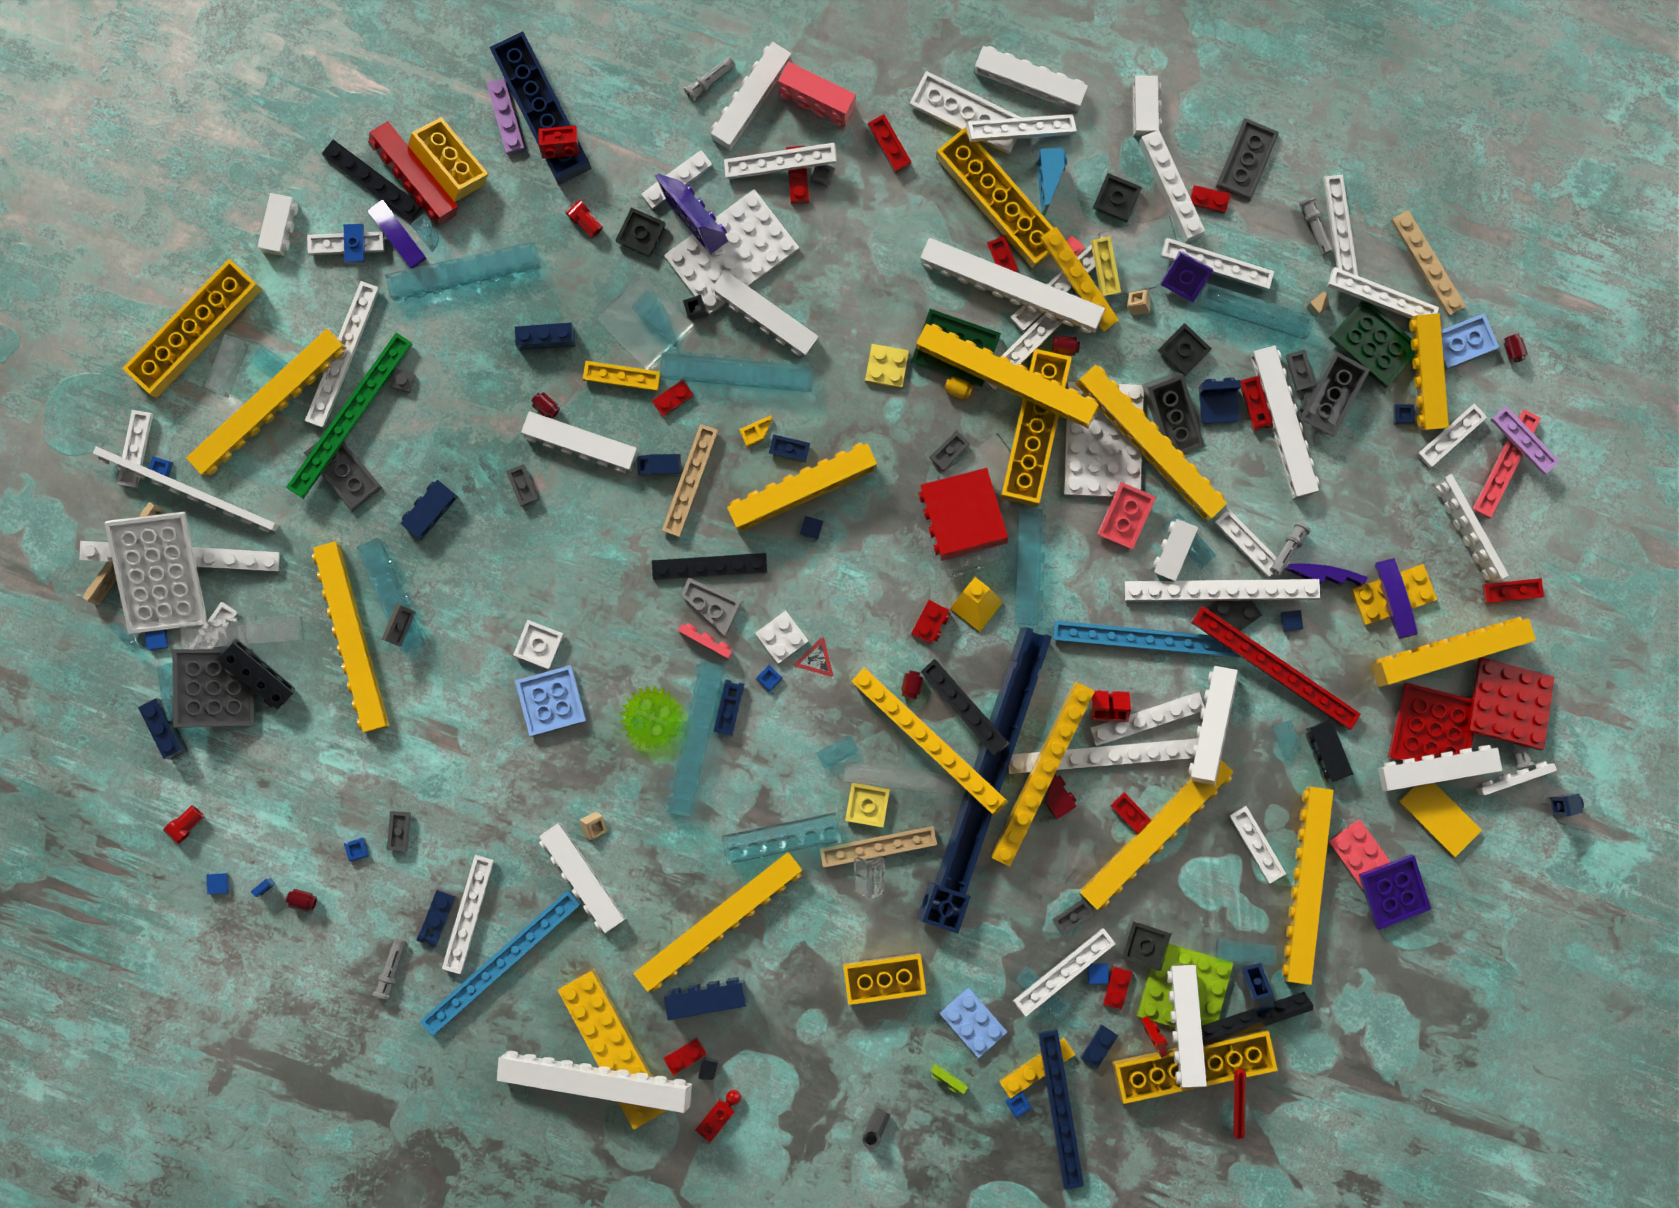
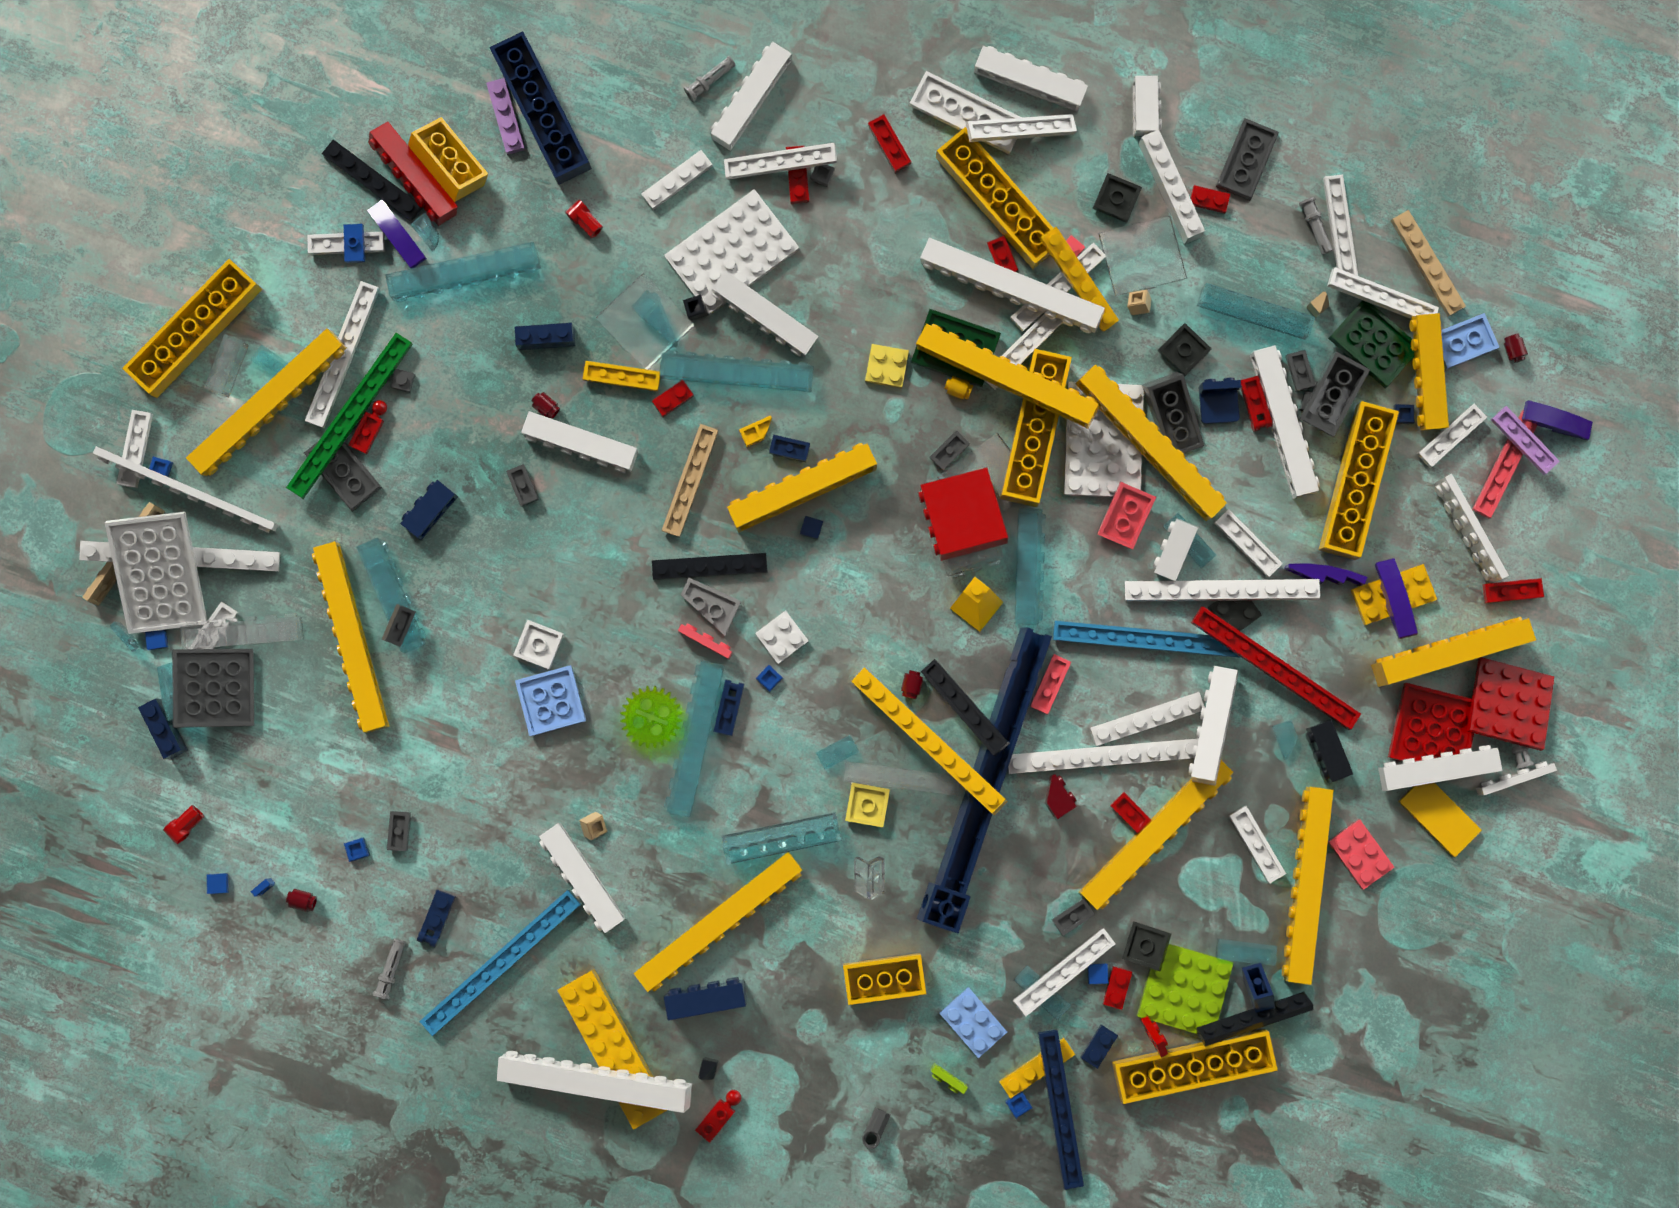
(256, 674): black brick -> none
(277, 224): white brick -> none
(368, 428): none -> red plate
(468, 914): white plate -> none
(558, 142): red bracket -> none
(640, 232): pearl dark grey plate -> none
(659, 464): dark blue slope -> none
(685, 1056): red plate -> none
(693, 213): dark purple slope -> none
(816, 94): coral brick -> none
(816, 659): clear piece -> none
(878, 846): tan plate -> none
(930, 622): red bracket -> none
(1042, 773): yellow brick -> none
(1050, 166): dark azure slope -> none
(1050, 684): none -> coral plate
(1065, 345): dark red brick -> none
(1105, 266): light yellow plate -> none
(1110, 707): red piece -> none
(1186, 276): dark purple plate -> none
(1187, 1026): white brick -> none
(1221, 264): white plate -> none
(1239, 1103): red axle -> none
(1292, 620): dark blue tile -> none
(1293, 542): light grey pin -> none
(1358, 480): none -> yellow brick
(1395, 891): dark purple plate -> none
(1557, 420): none -> dark purple slope
(1567, 804): dark blue slope -> none

